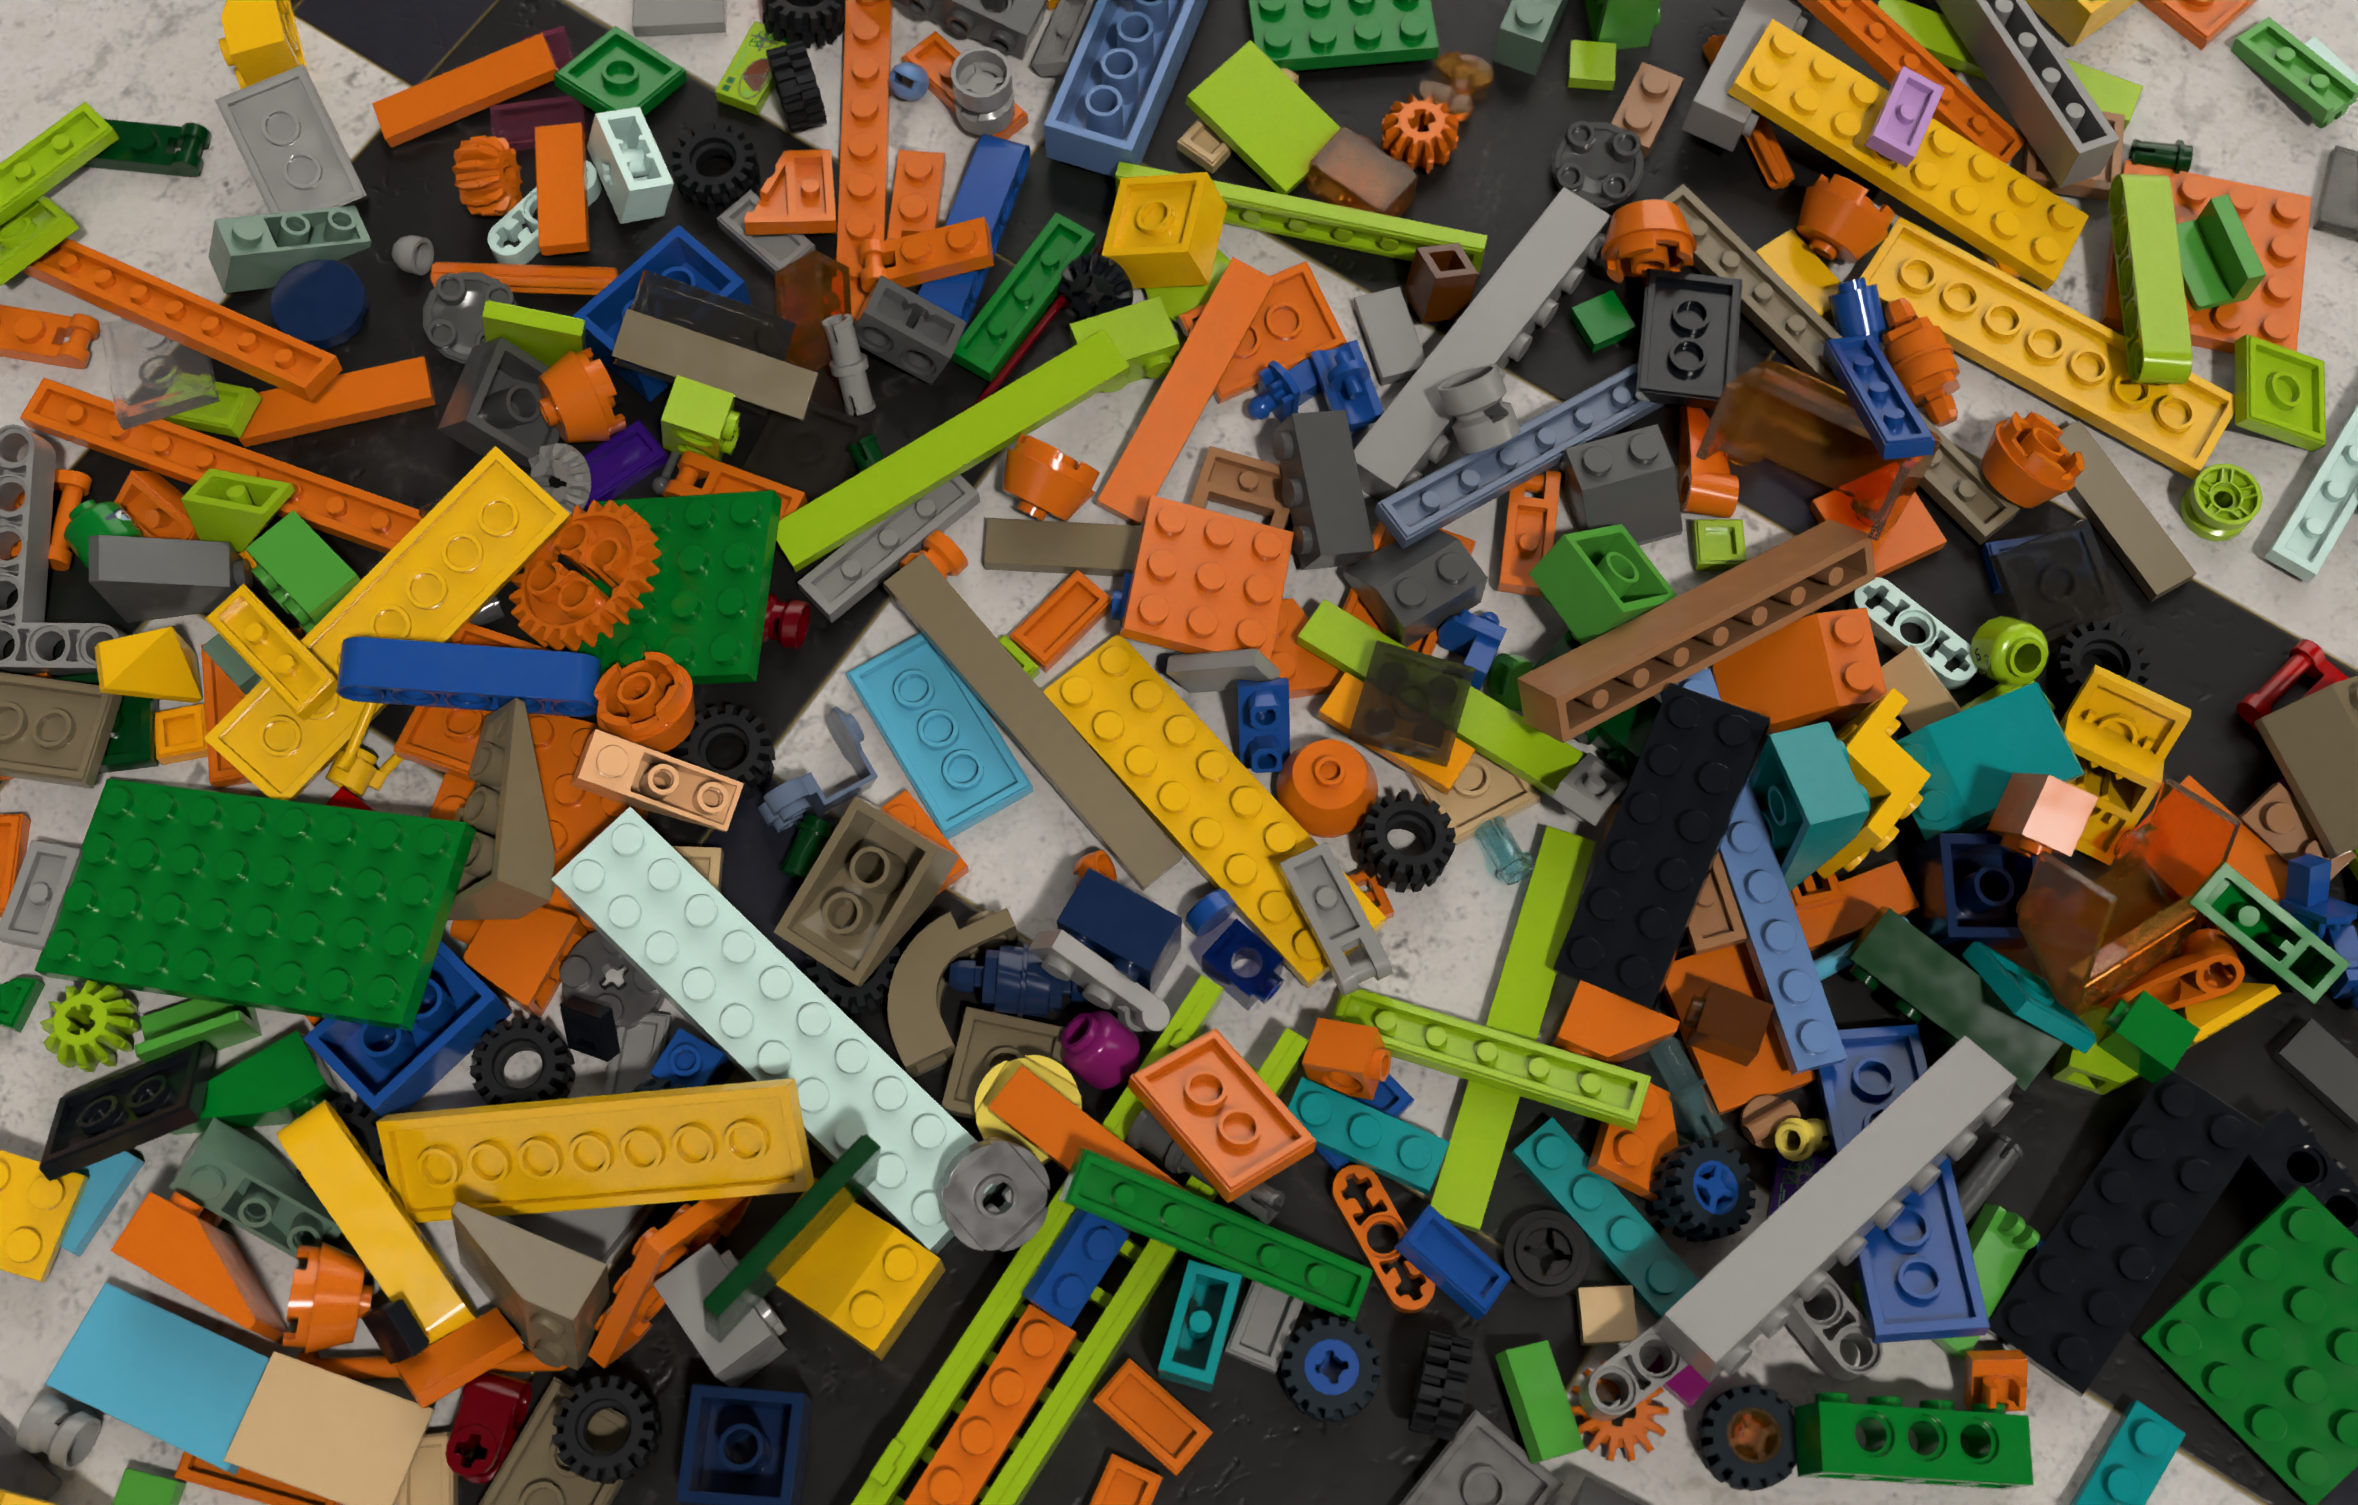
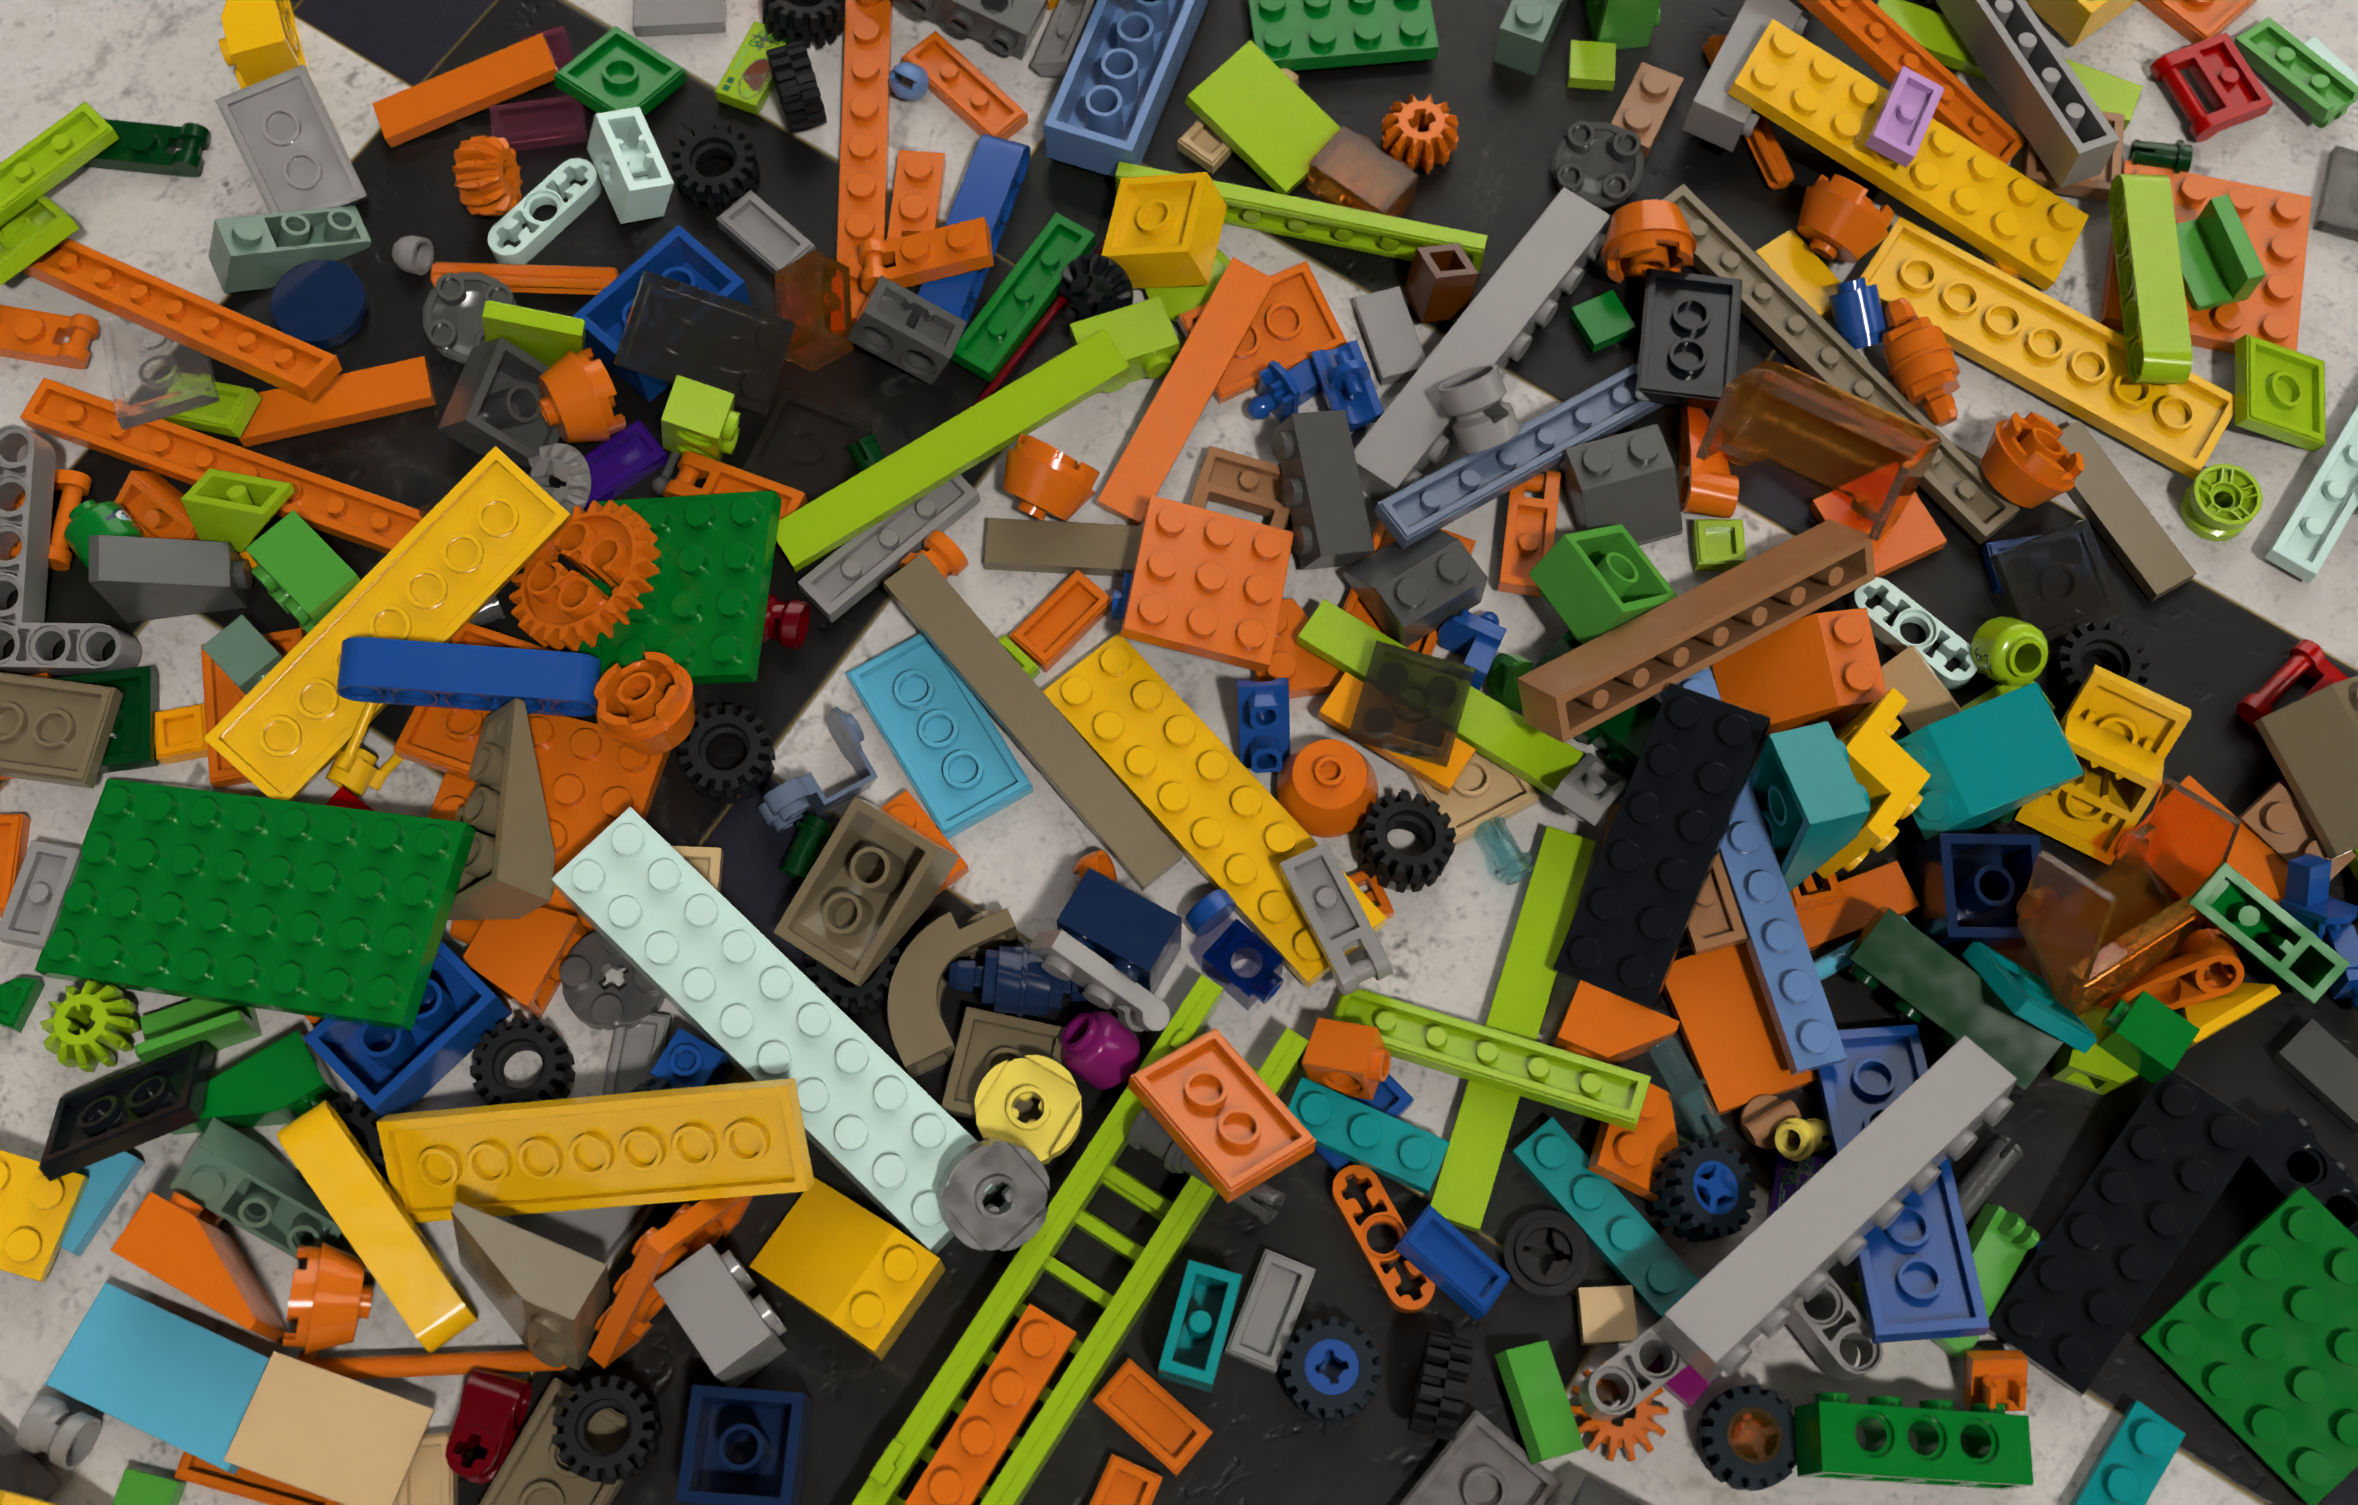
(149, 666): yellow slope -> none
(273, 652): yellow tile -> none
(396, 1331): black tile -> none
(459, 1357): orange tile -> none
(562, 189): orange tile -> none
(590, 1028): black tile -> none
(655, 782): light nougat slope -> none
(715, 363): dark tan tile -> none
(791, 1238): dark green tile -> none
(796, 196): orange wing -> none
(848, 364): light grey pin -> none
(983, 91): light grey wheel -> none
(1061, 1127): orange tile -> none
(1074, 1266): blue plate -> none
(1215, 1234): green tile -> none
(1220, 669): light grey tile -> none
(1466, 76): clear orange piece -> none
(1727, 1023): reddish brown brick -> none
(1878, 397): blue tile -> none
(2041, 815): brick -> none
(2222, 78): none -> red plate

